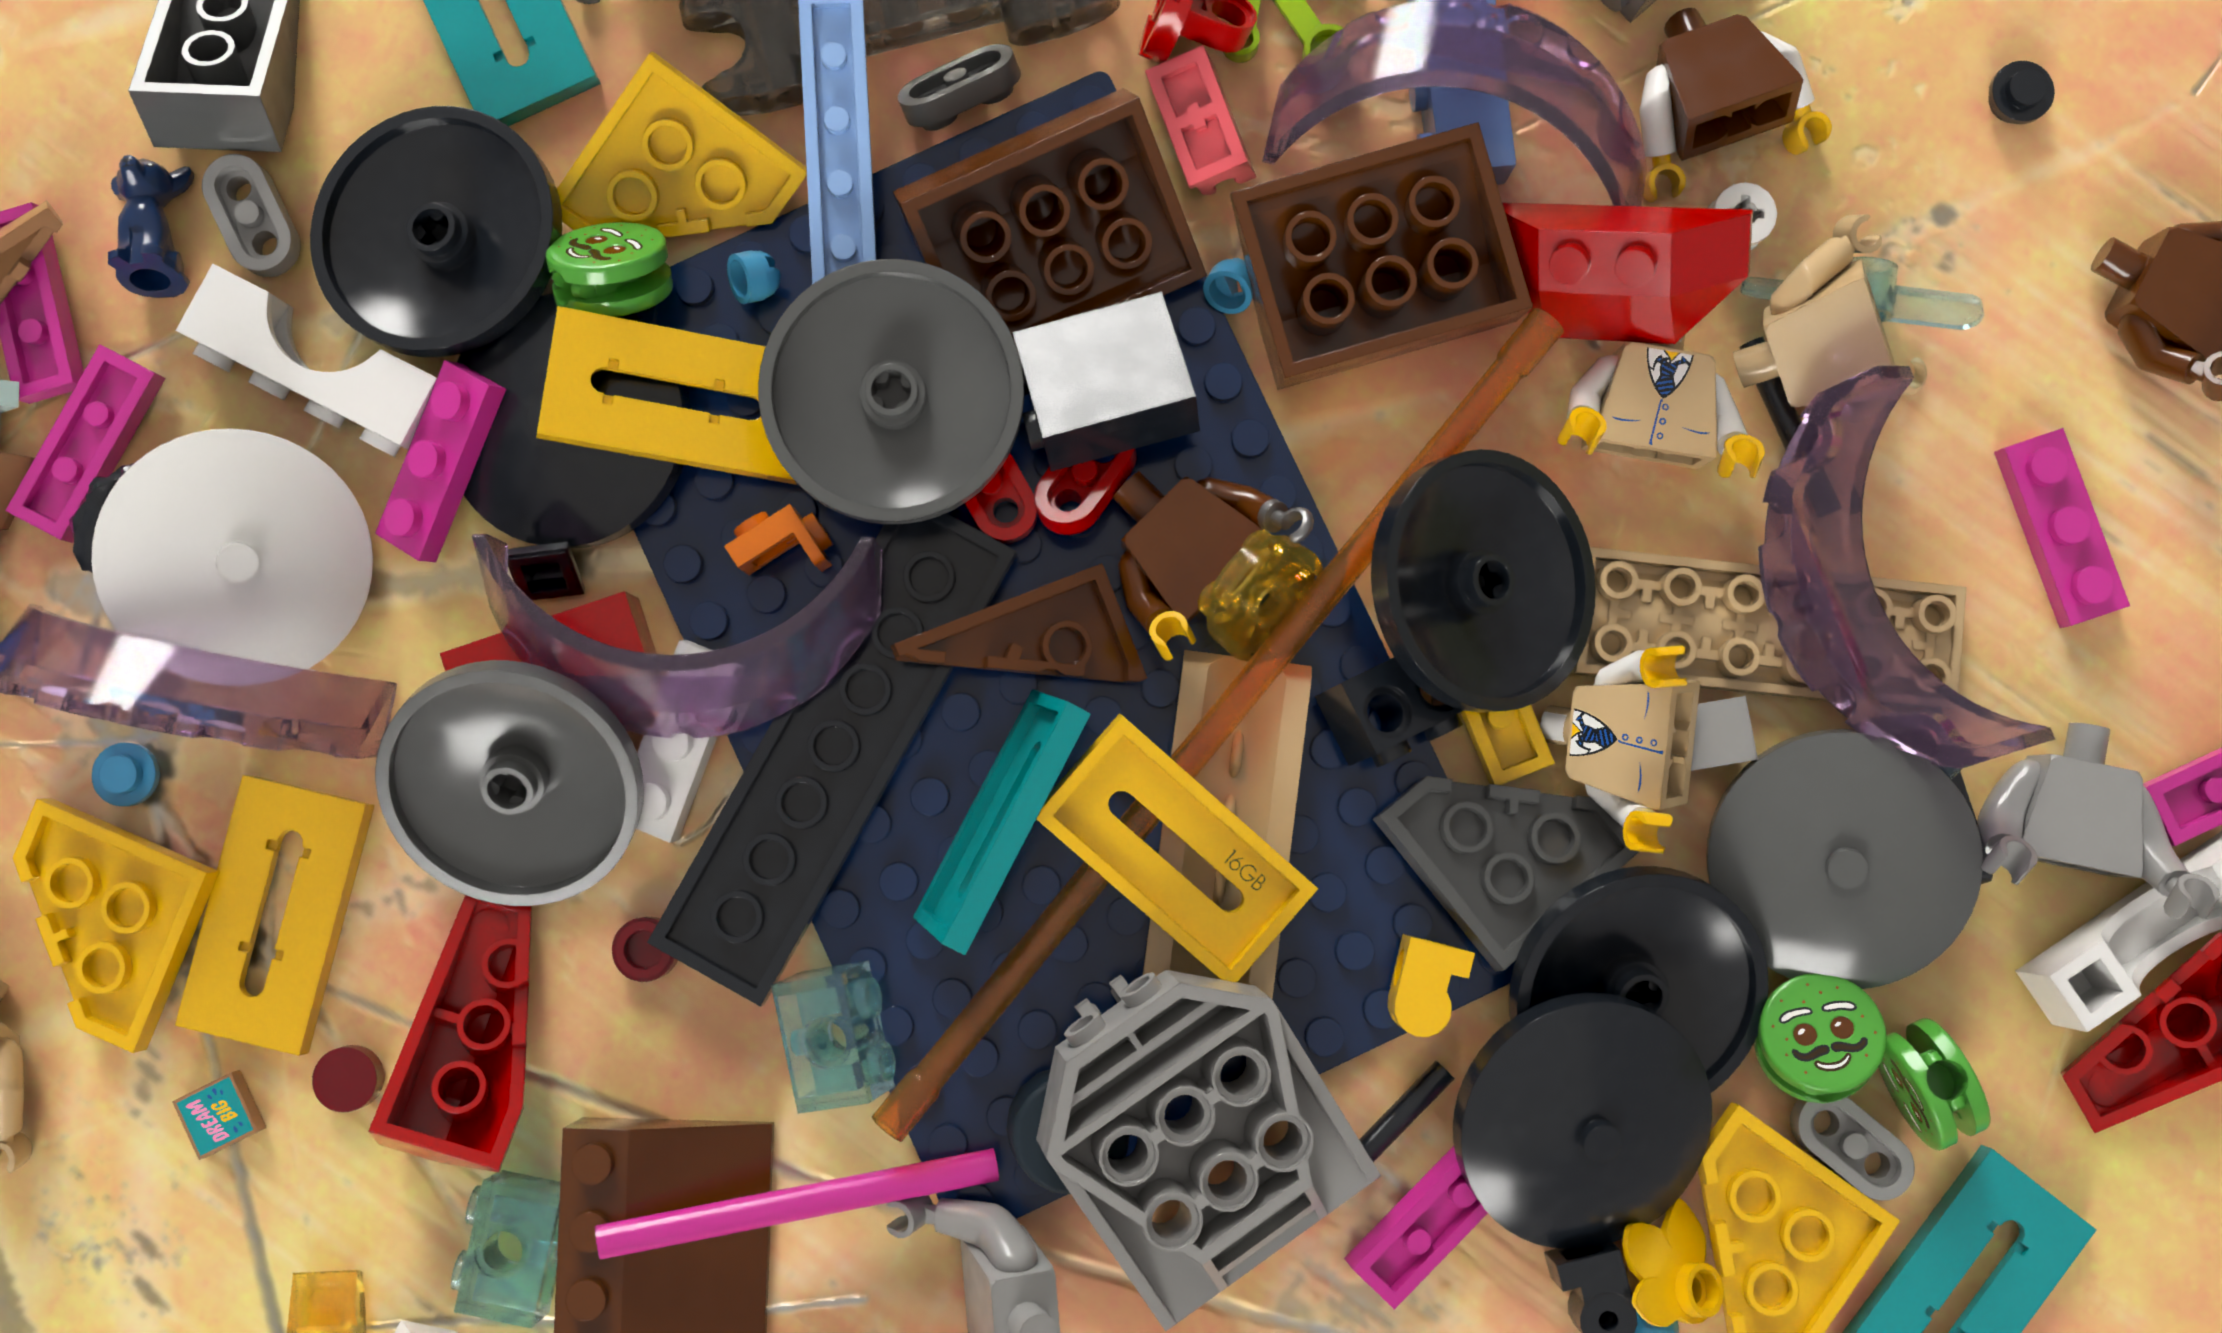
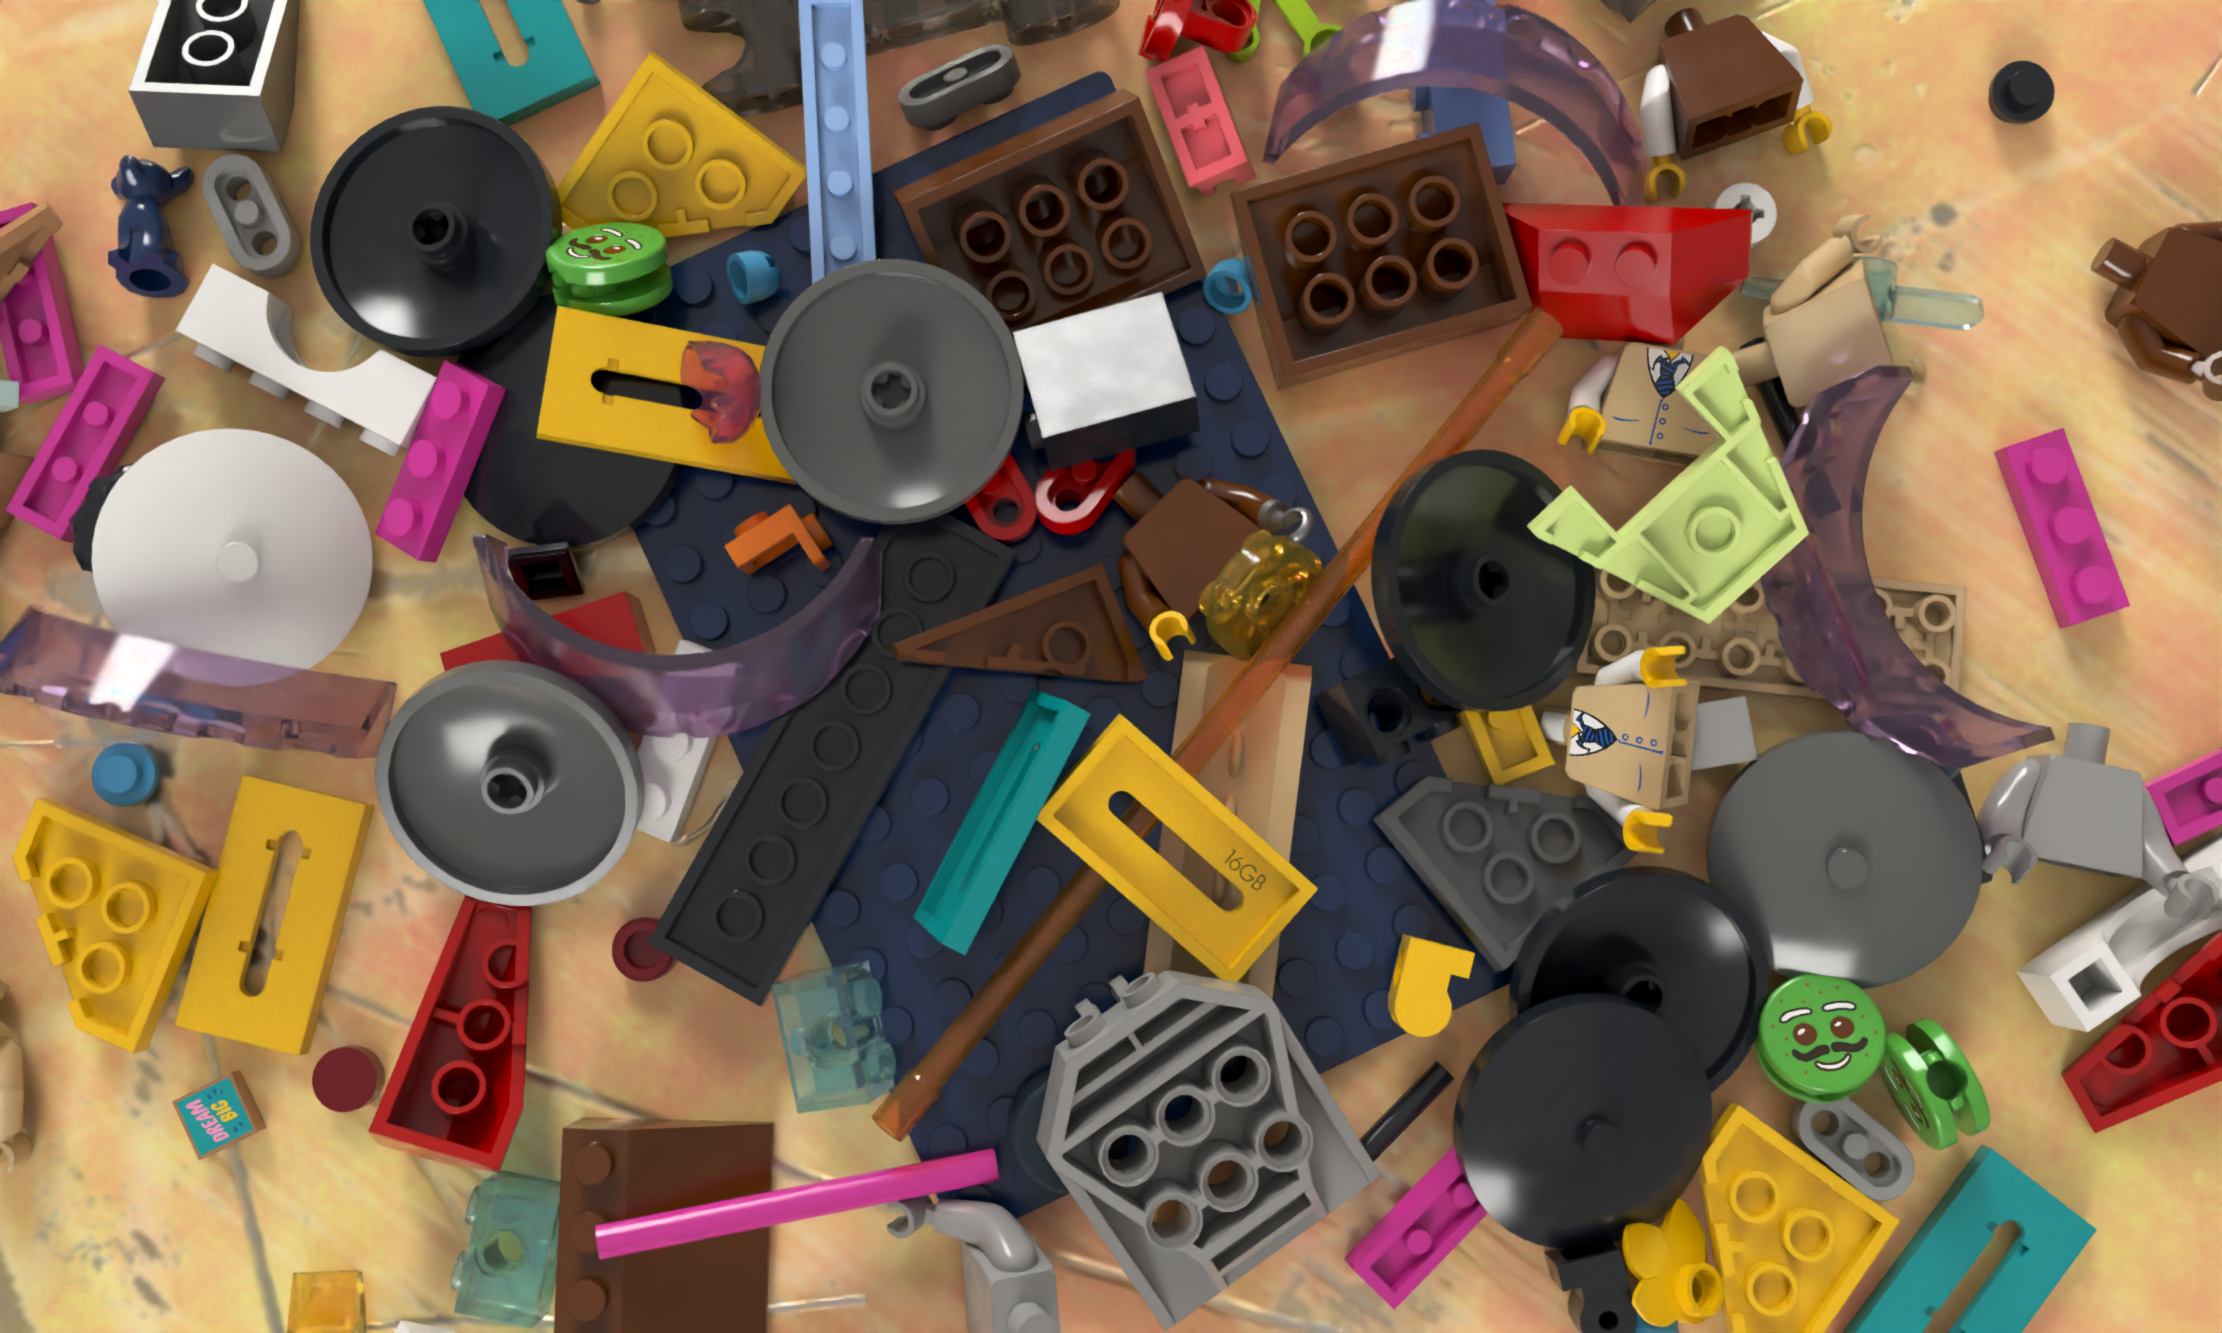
(727, 388): none -> clear pink hair
(1707, 528): none -> yellowish green wing

